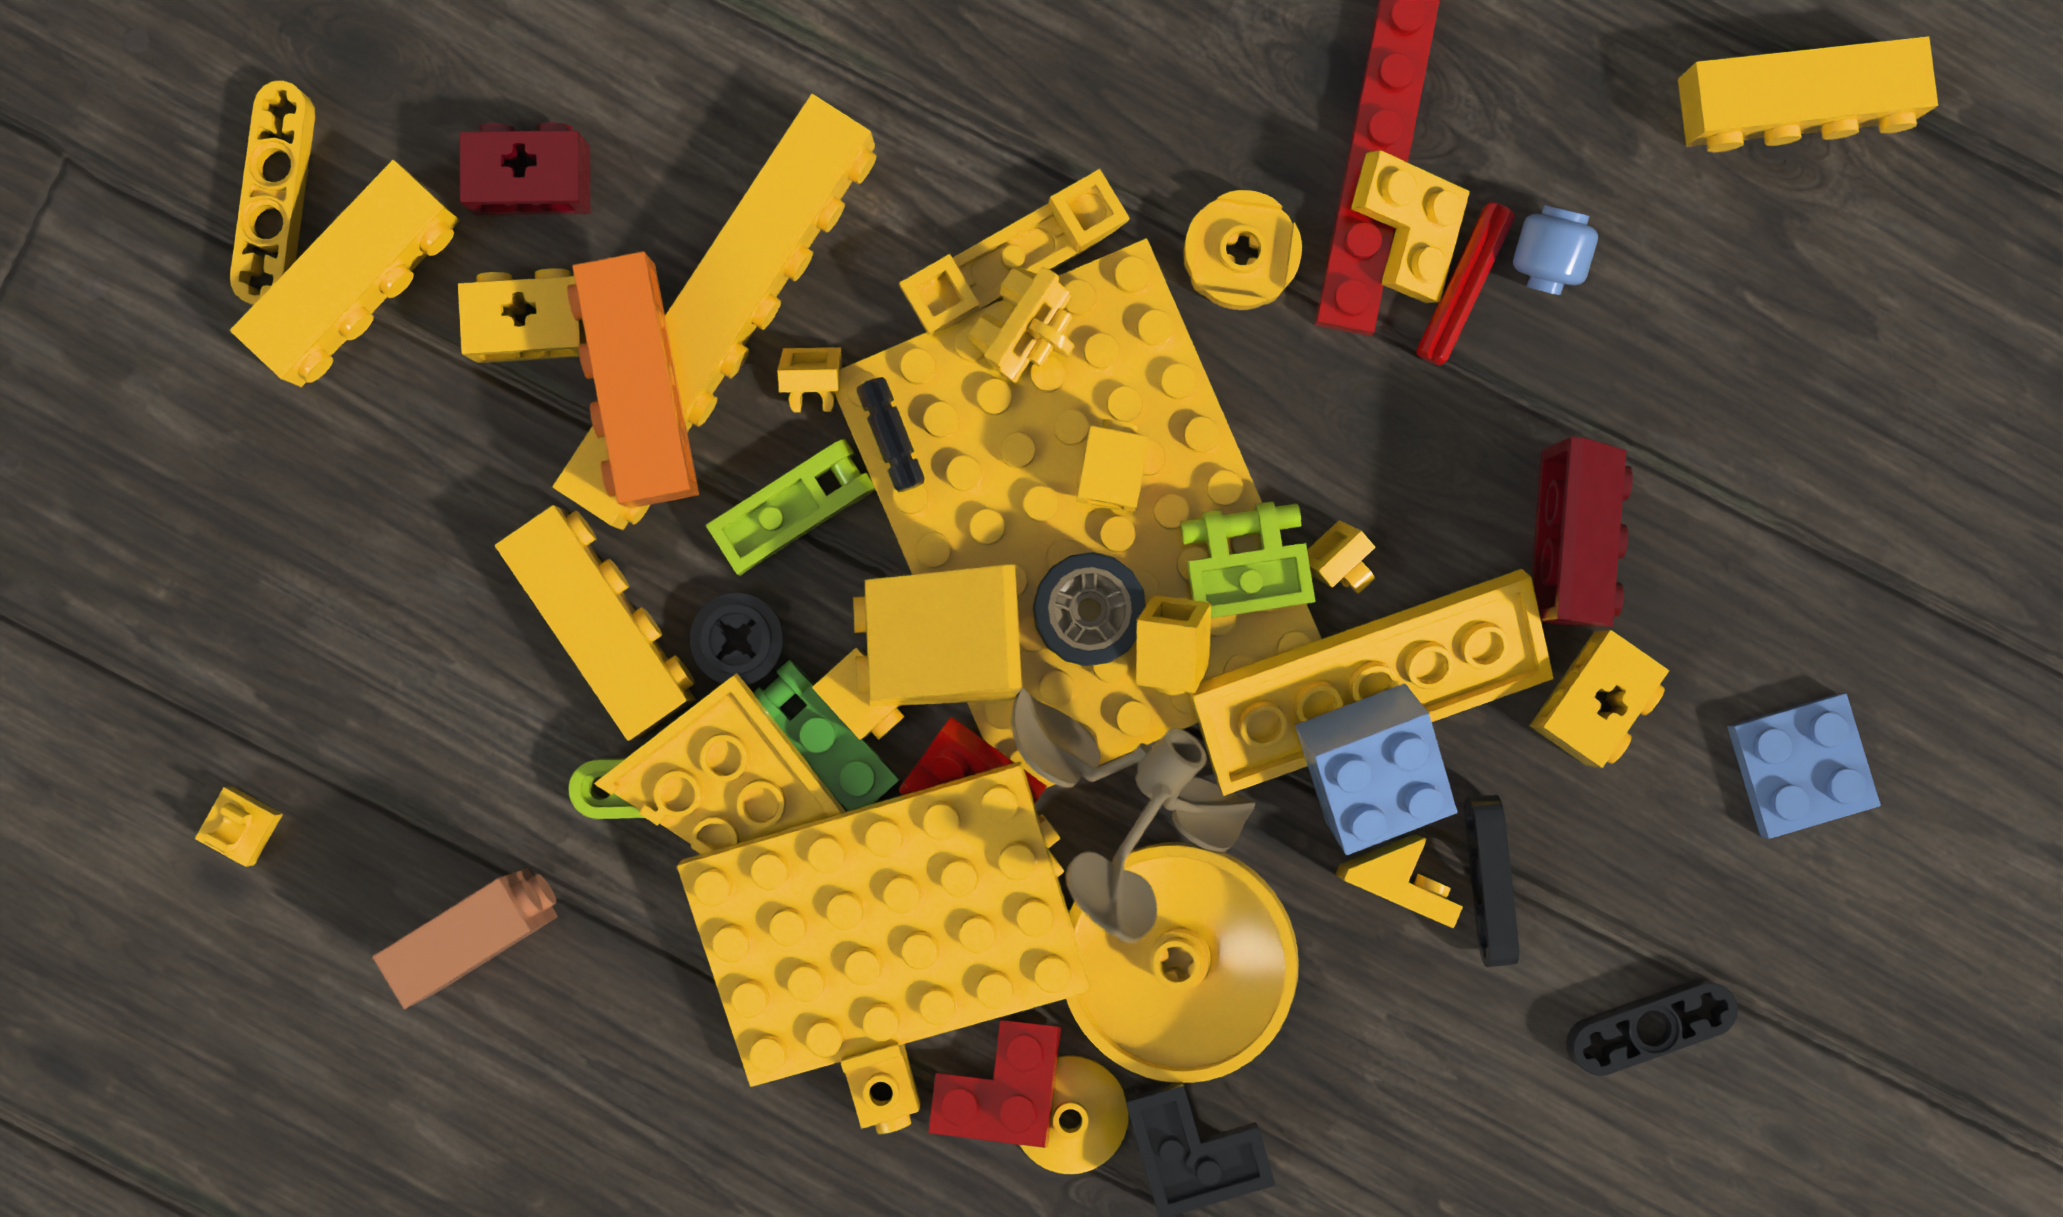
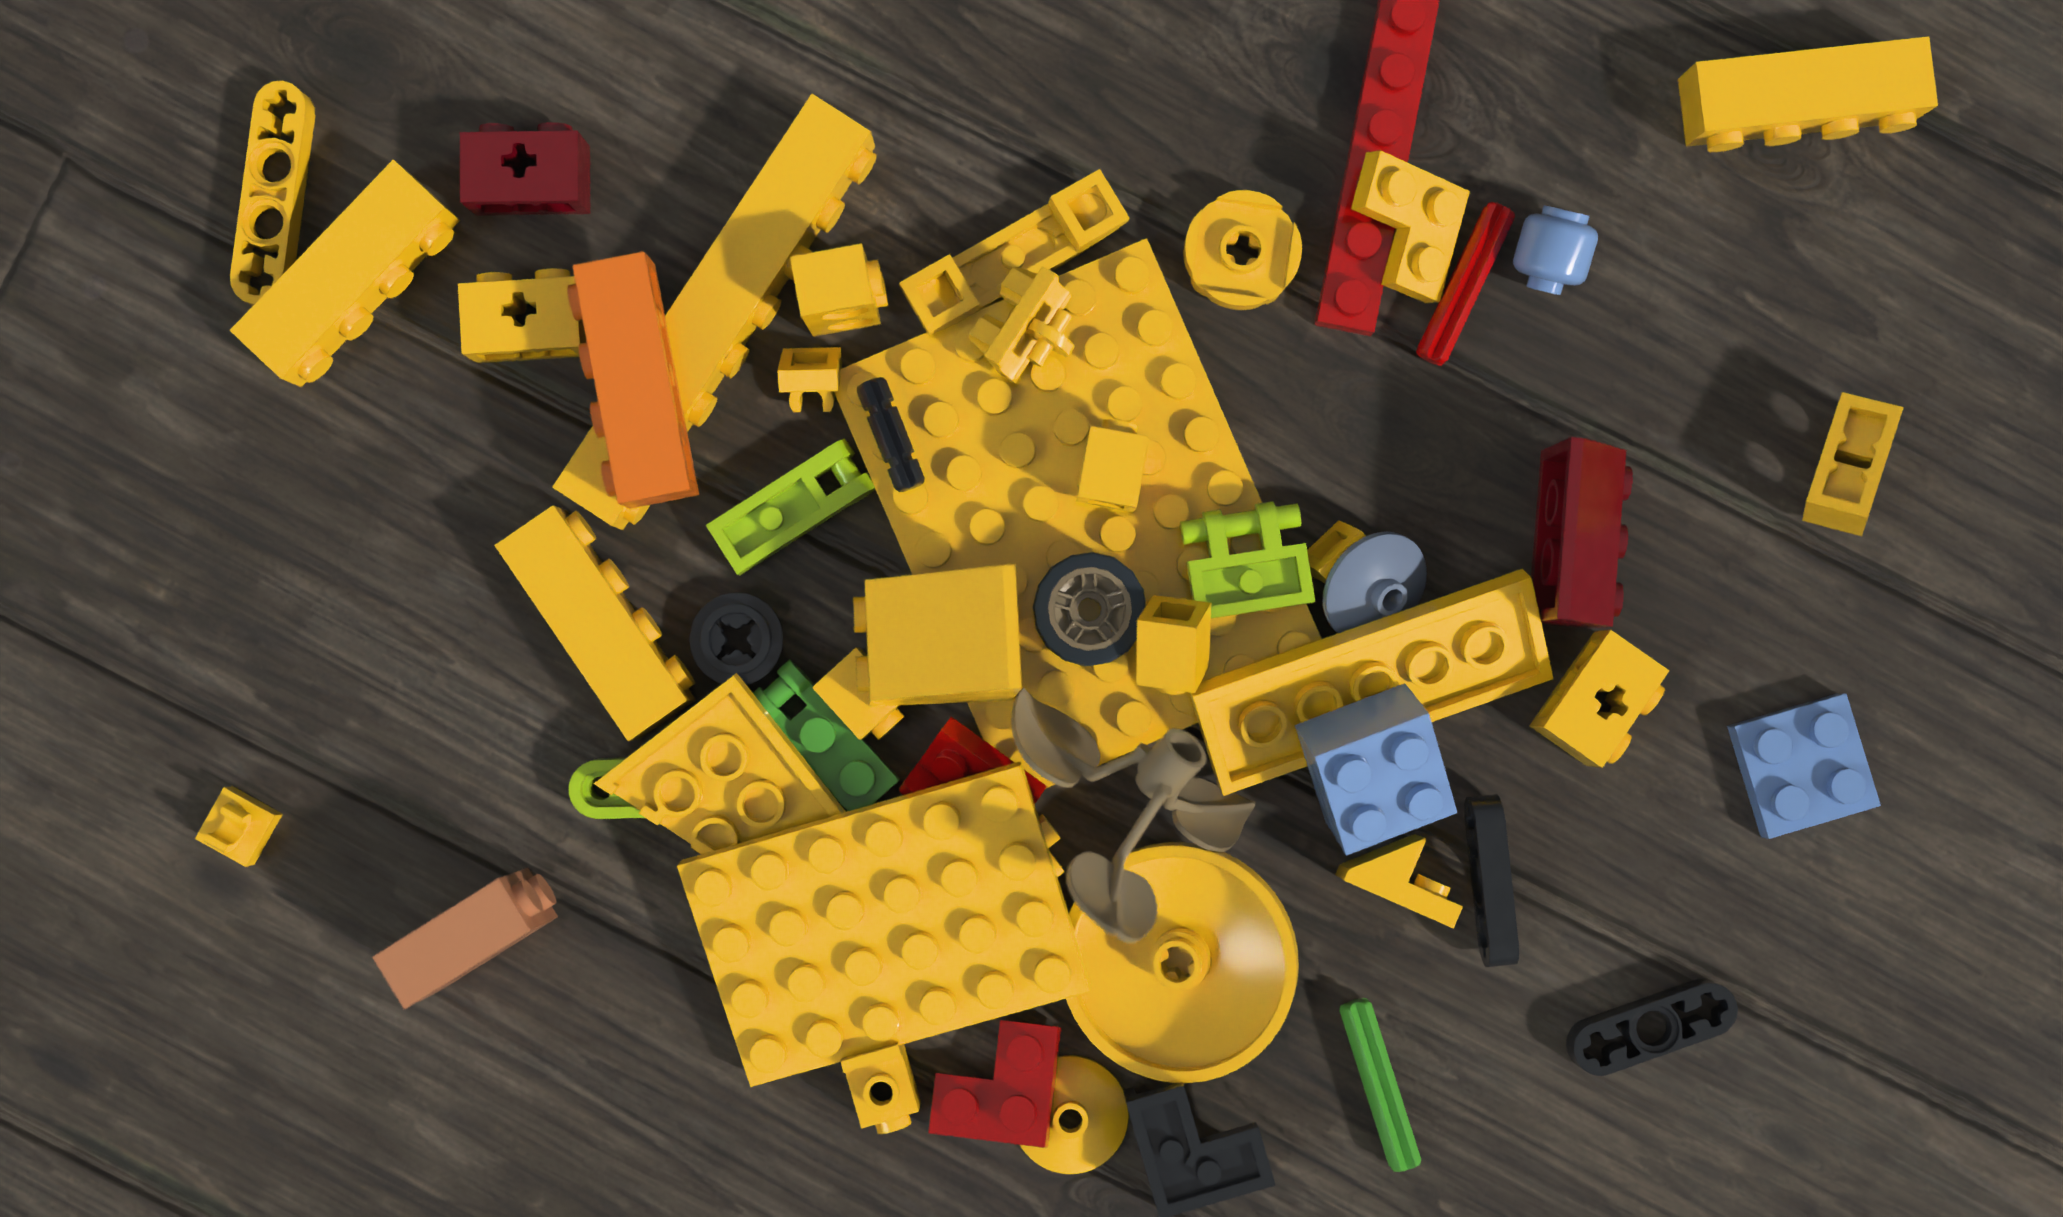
(838, 289): none -> yellow brick
(1374, 580): none -> sand blue dish
(1380, 1084): none -> bright green axle
(1851, 463): none -> yellow brick

